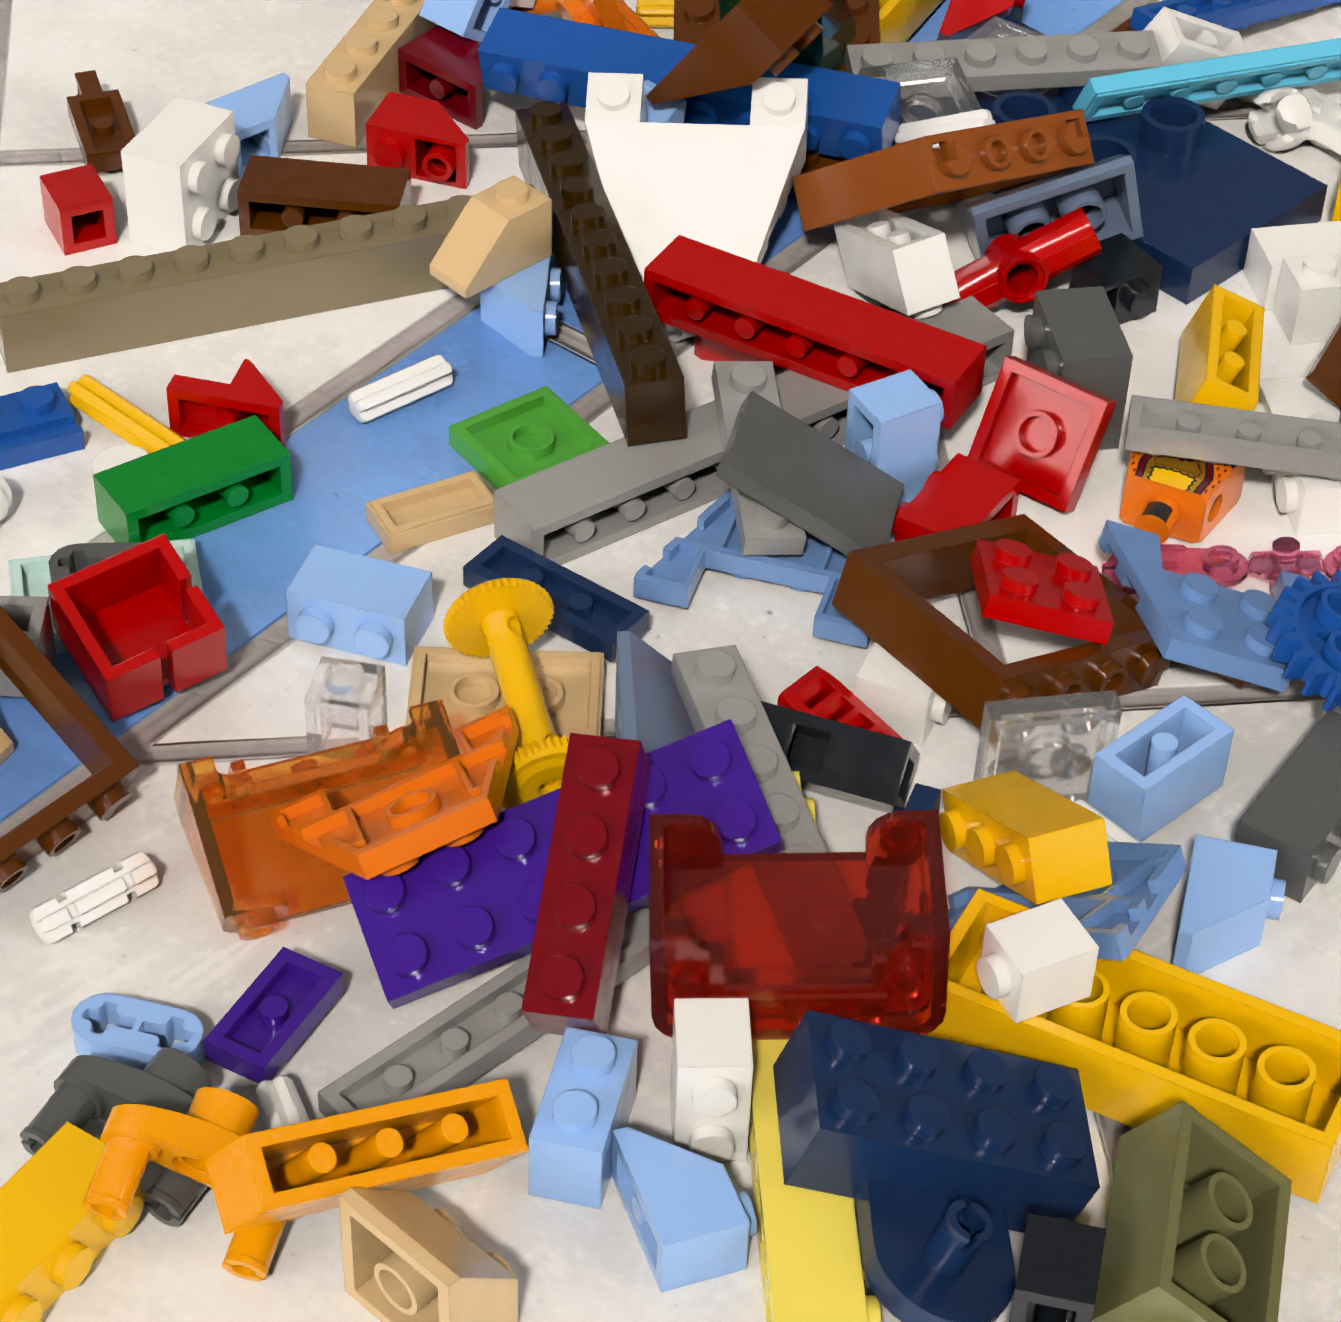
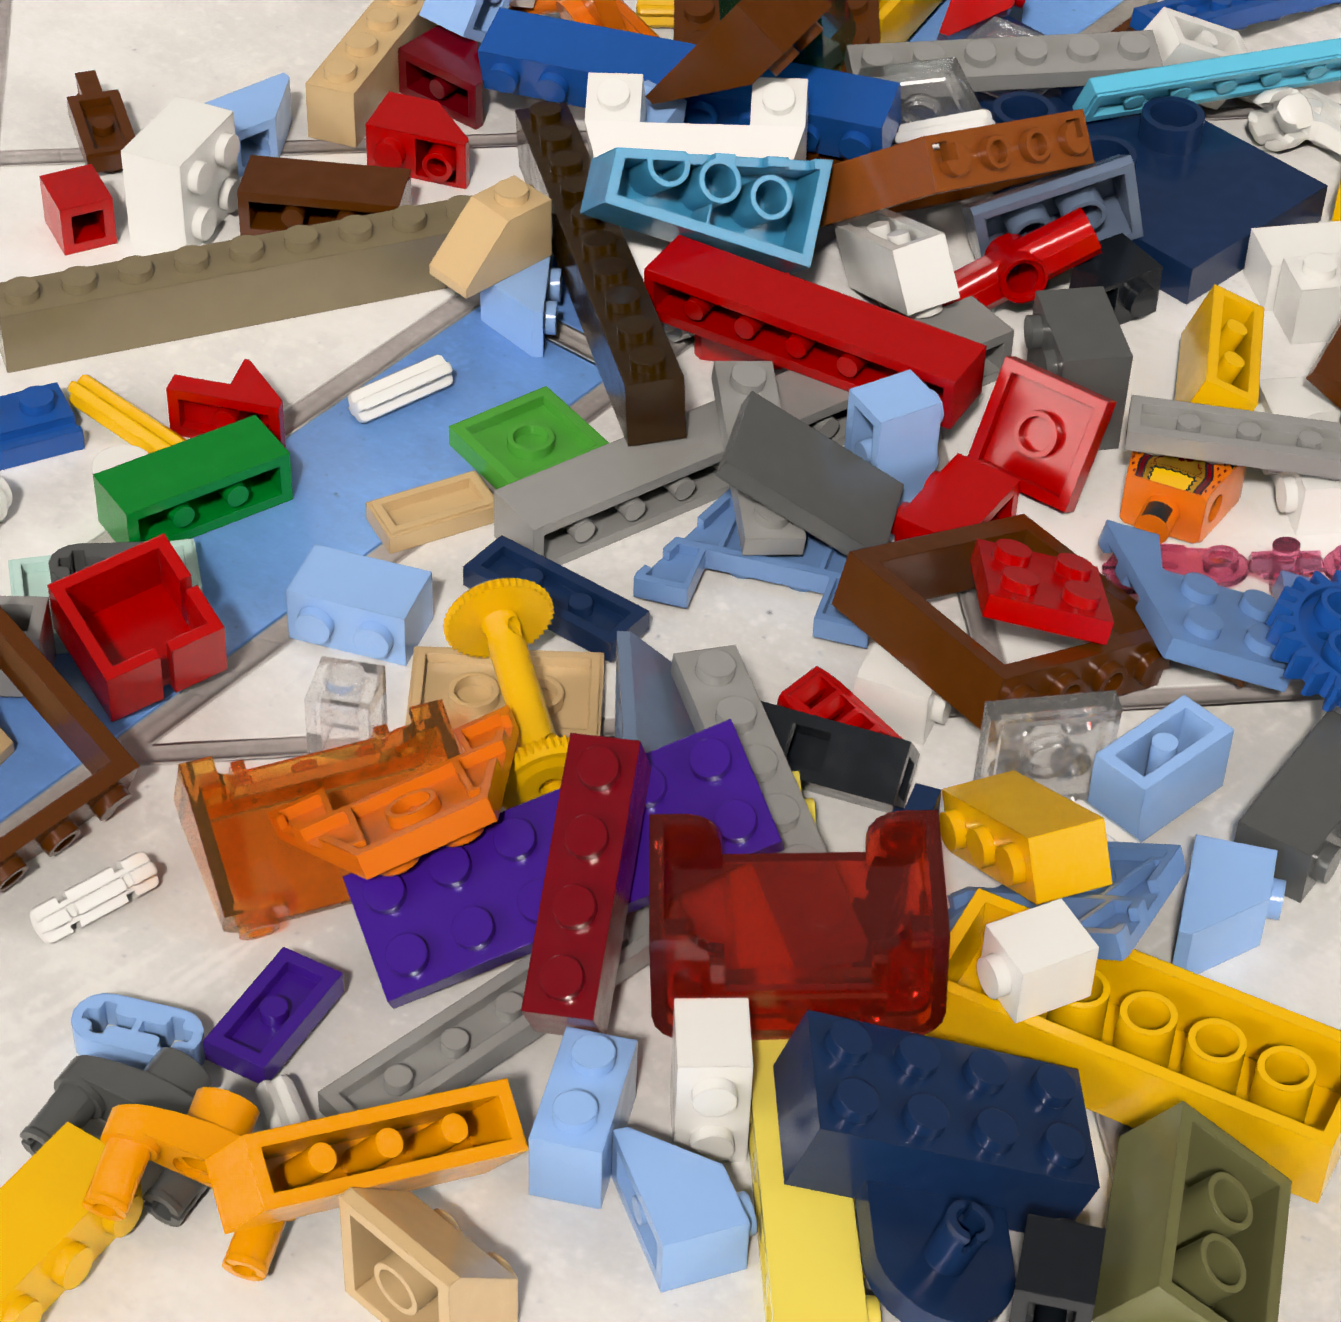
(732, 202): none -> dark azure wedge

